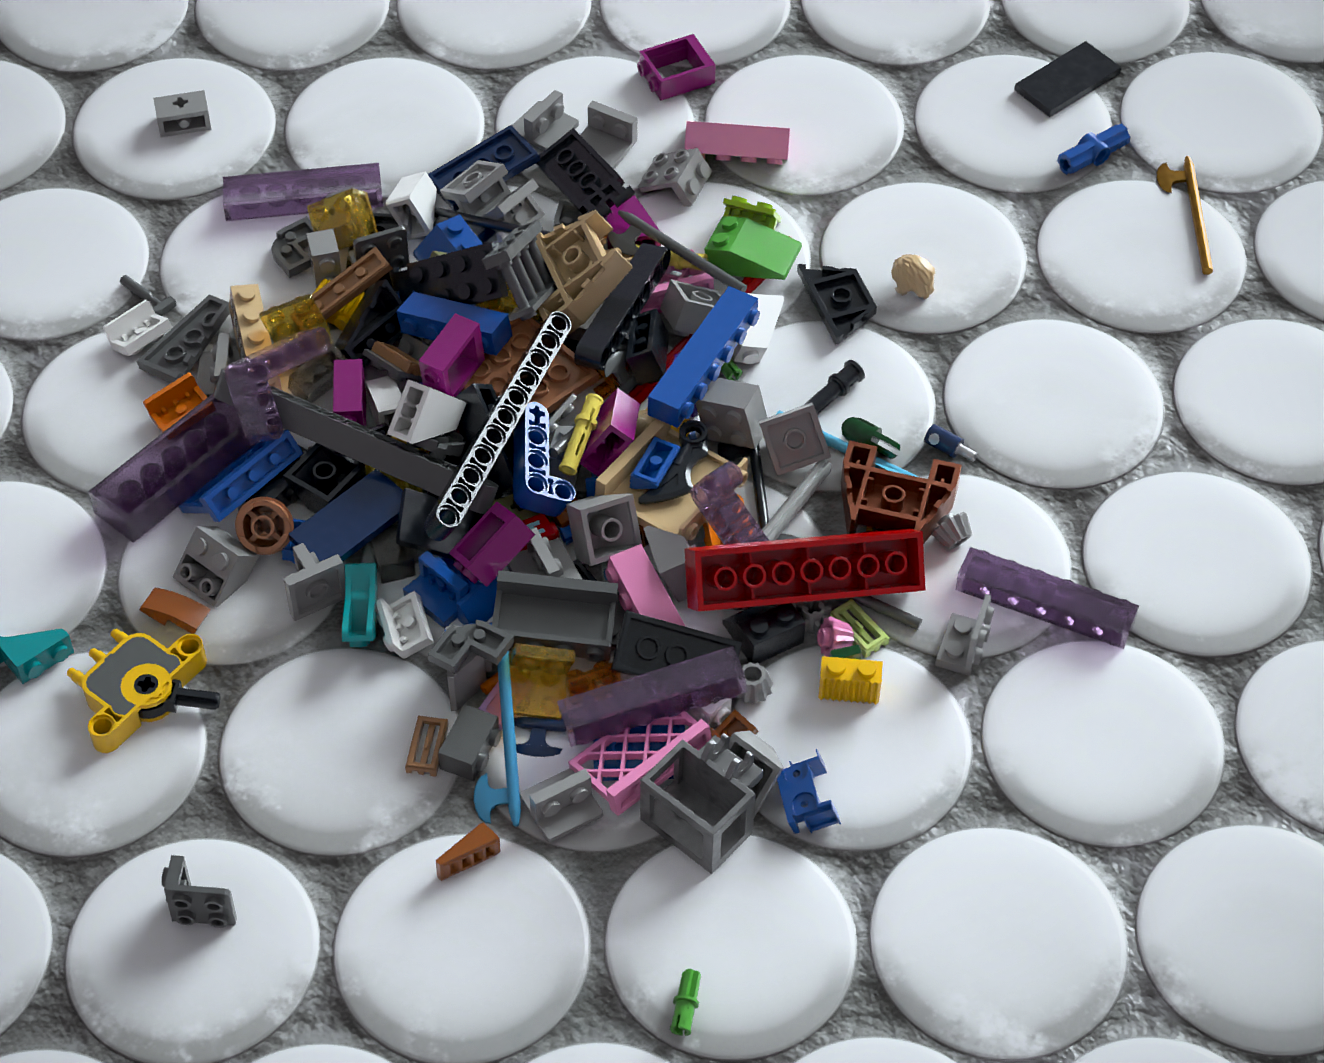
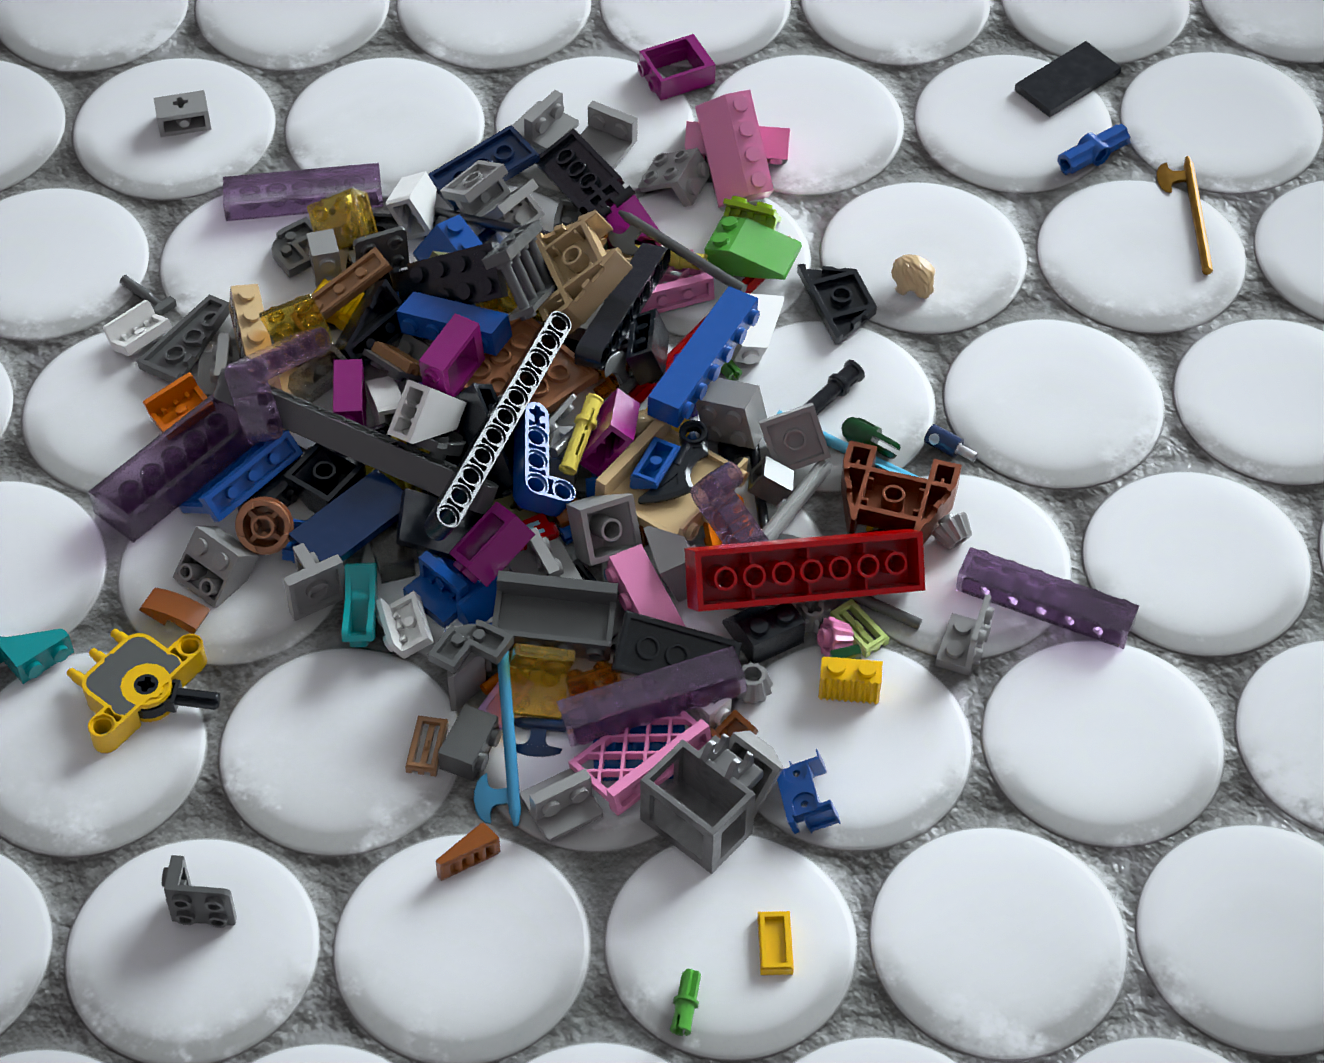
(687, 306): light grey slope -> none
(734, 147): none -> bright pink slope
(771, 481): none -> dark grey brick
(775, 943): none -> yellow tile

